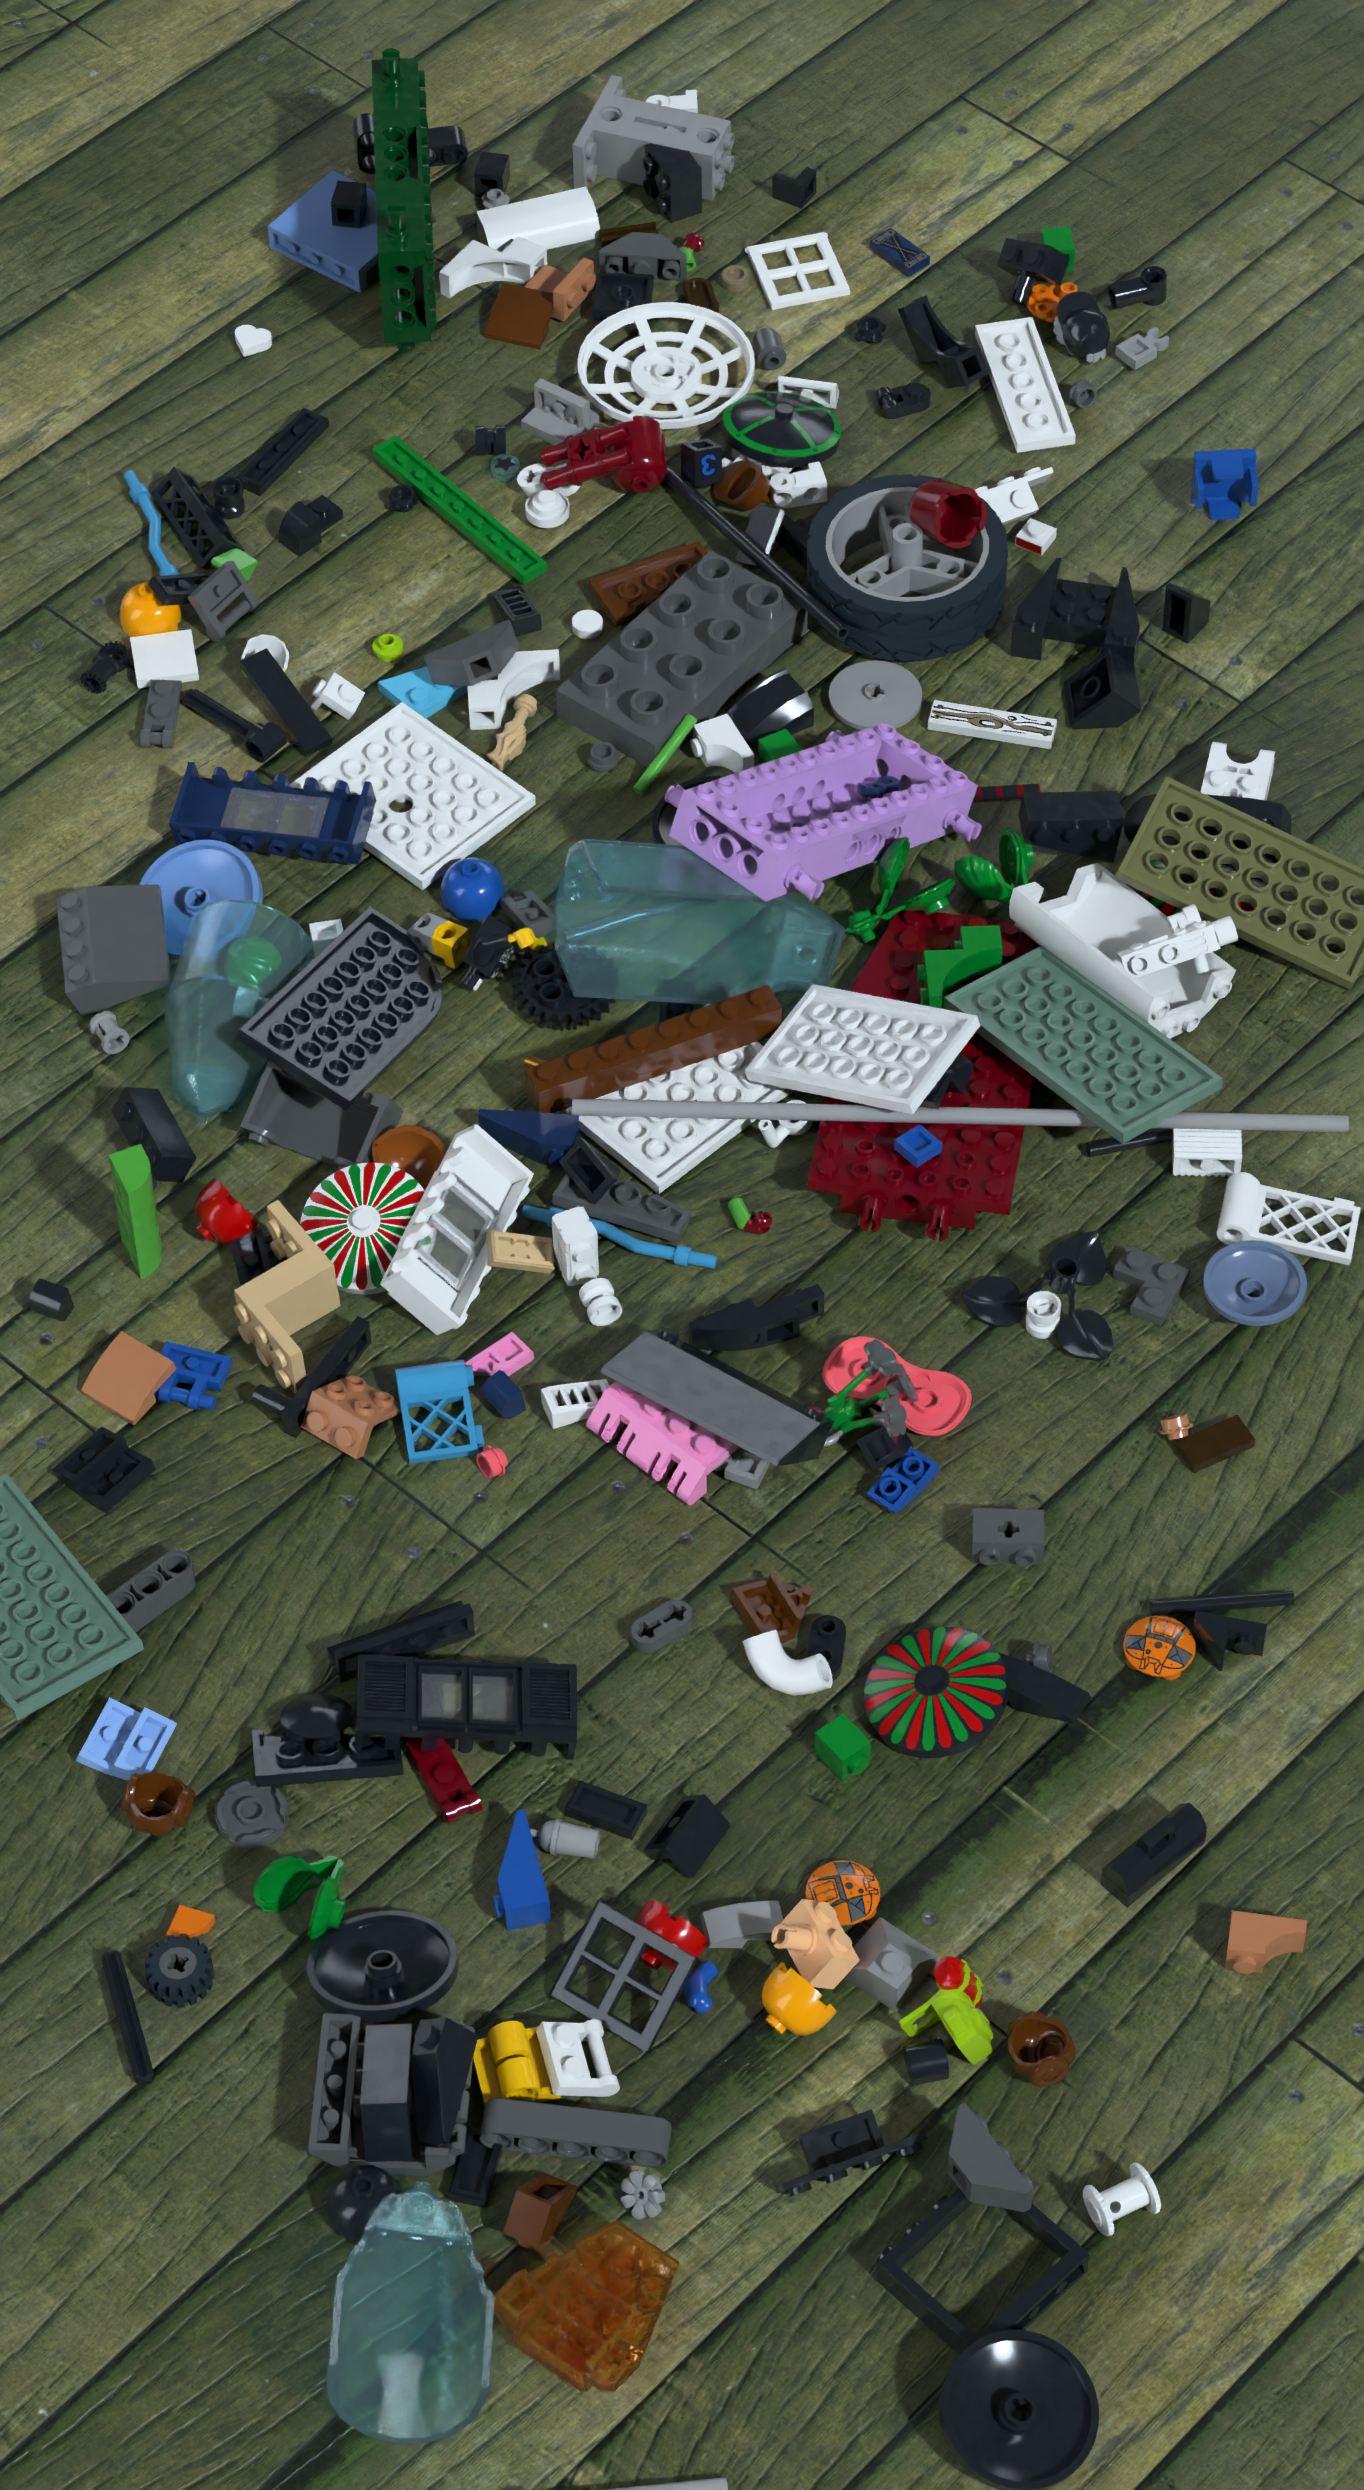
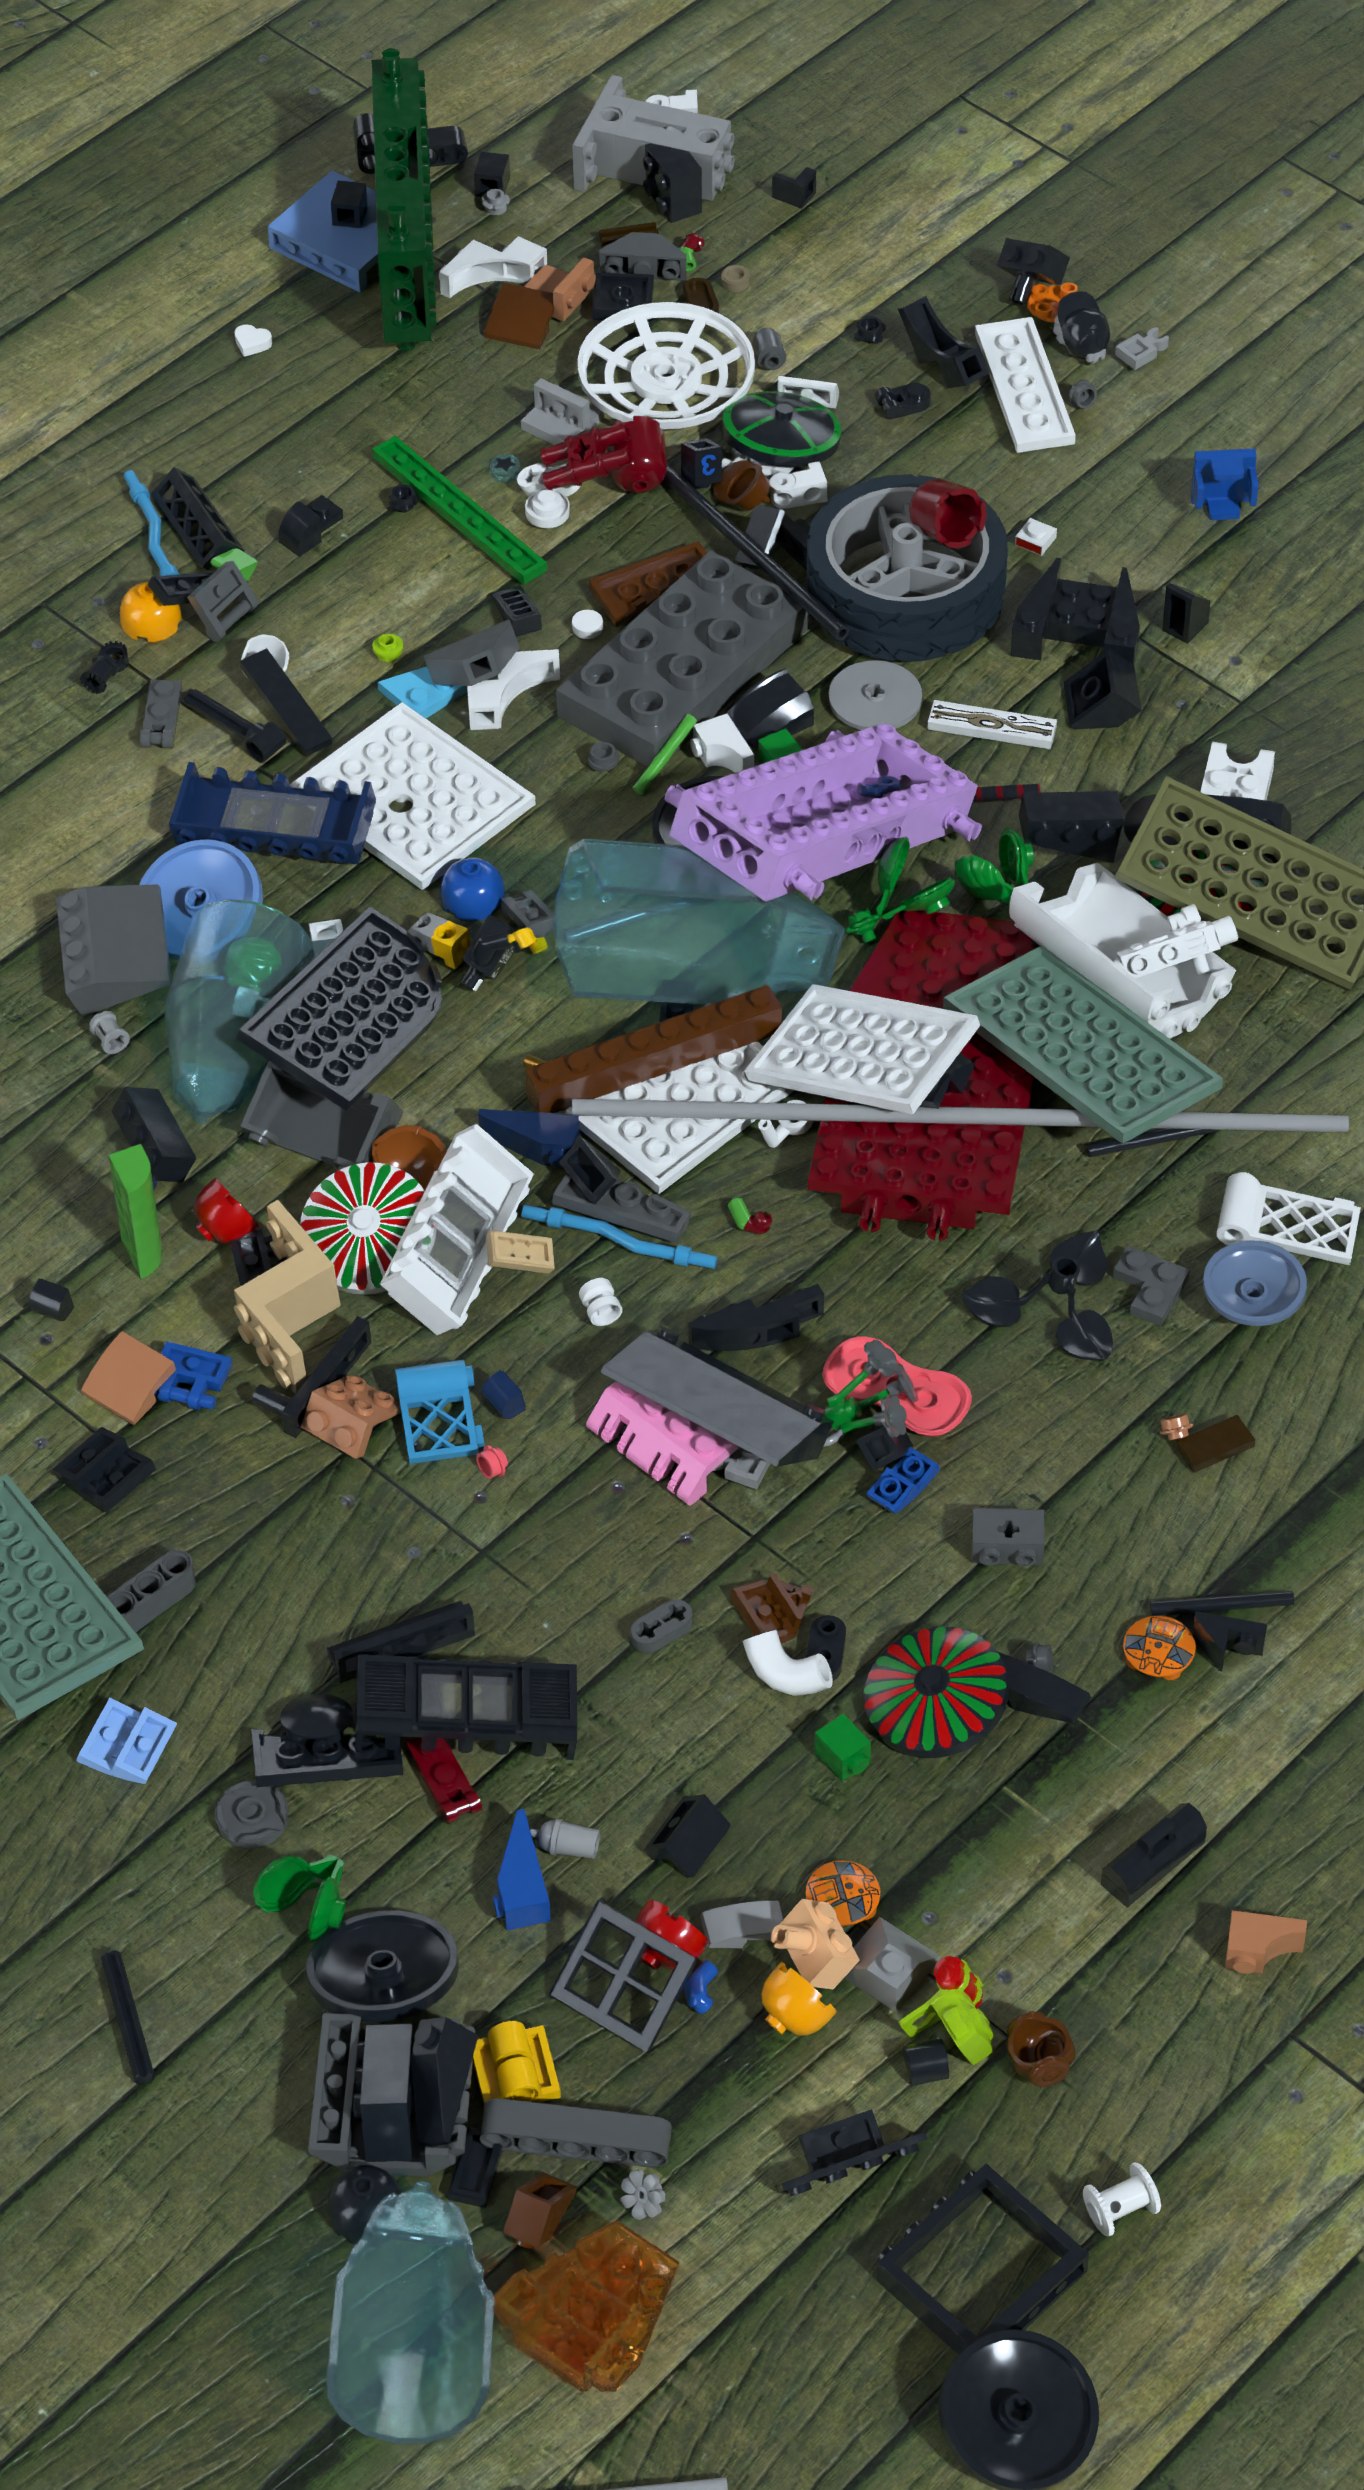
(157, 1803): reddish brown hair -> none
(164, 657): white tile -> none
(171, 1982): black wheel -> none
(190, 1922): orange tile -> none
(228, 497): black wheel -> none
(282, 451): black tile -> none
(337, 695): white bracket -> none
(490, 440): black wheel -> none
(505, 1355): bright pink tile -> none
(512, 739): tan piece -> none
(544, 220): white brick -> none
(545, 993): black gear -> none
(565, 1393): white slope -> none
(566, 2059): white plate -> none
(575, 1246): white brick -> none
(606, 1810): black tile -> none
(799, 270): white window -> none
(899, 252): tile -> none
(918, 1145): blue plate -> none
(973, 955): green arch -> none
(985, 2166): dark grey slope -> none
(1014, 498): white bracket -> none
(1043, 1314): white wheel -> none
(1062, 240): green brick -> none
(1148, 288): black piece -> none
(1206, 1152): white brick -> none

